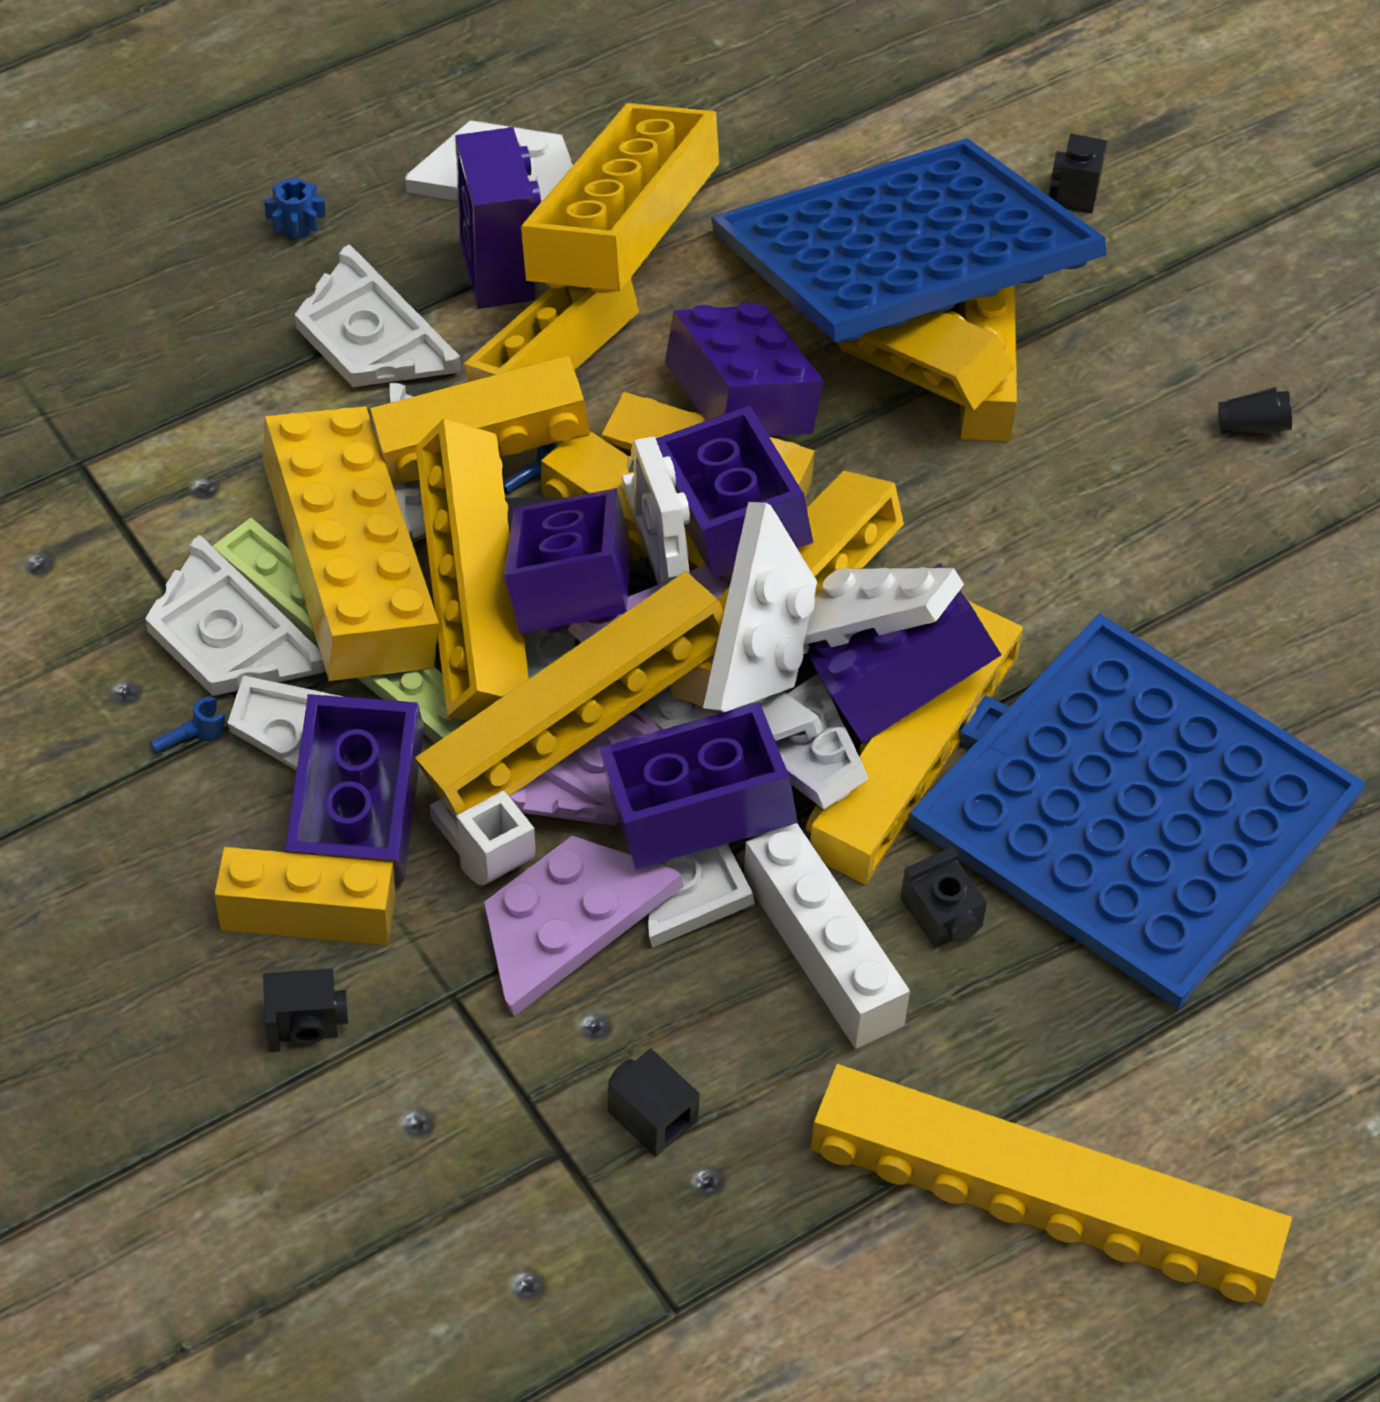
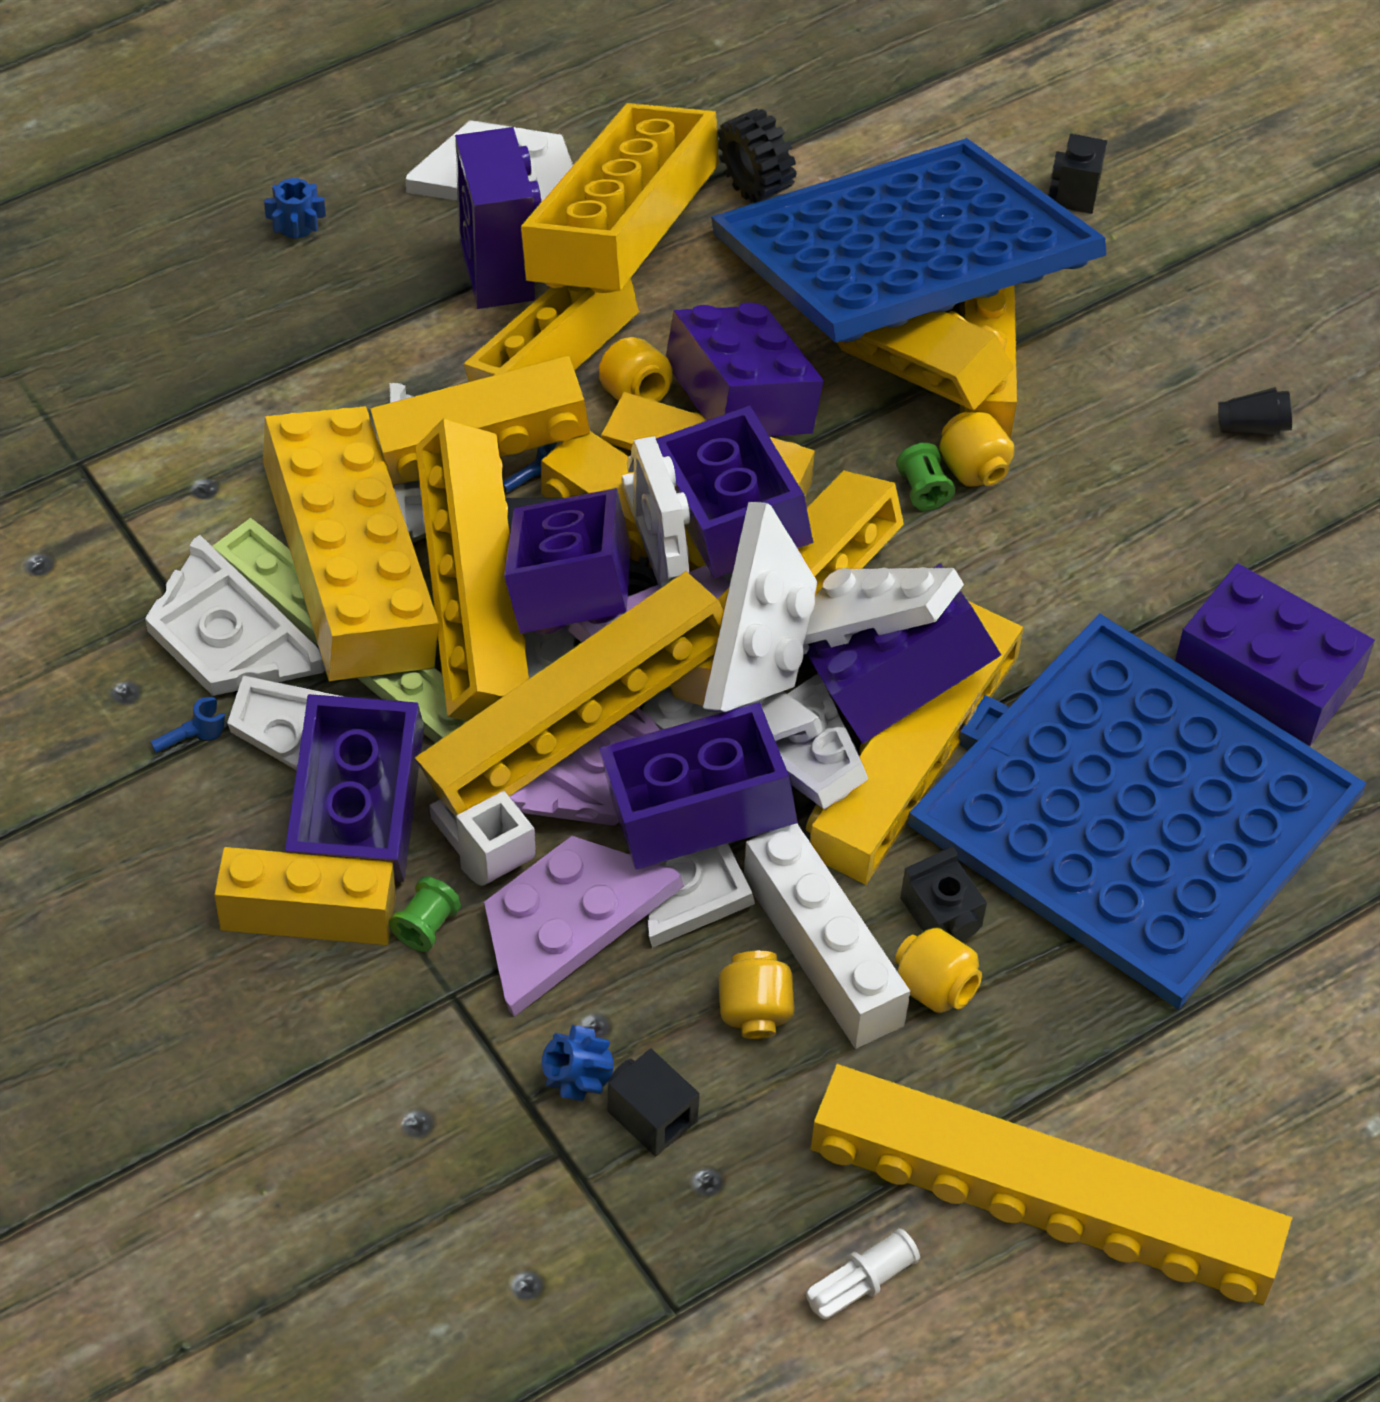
(302, 1007): black brick -> none
(370, 328): white wing -> none
(425, 914): none -> bright green bush
(577, 1063): none -> blue gear
(635, 368): none -> yellow head
(756, 155): none -> black tyre
(756, 994): none -> yellow head
(862, 1274): none -> white axle
(925, 476): none -> bright green bush
(939, 970): none -> yellow head
(976, 449): none -> yellow head
(1274, 653): none -> dark purple brick

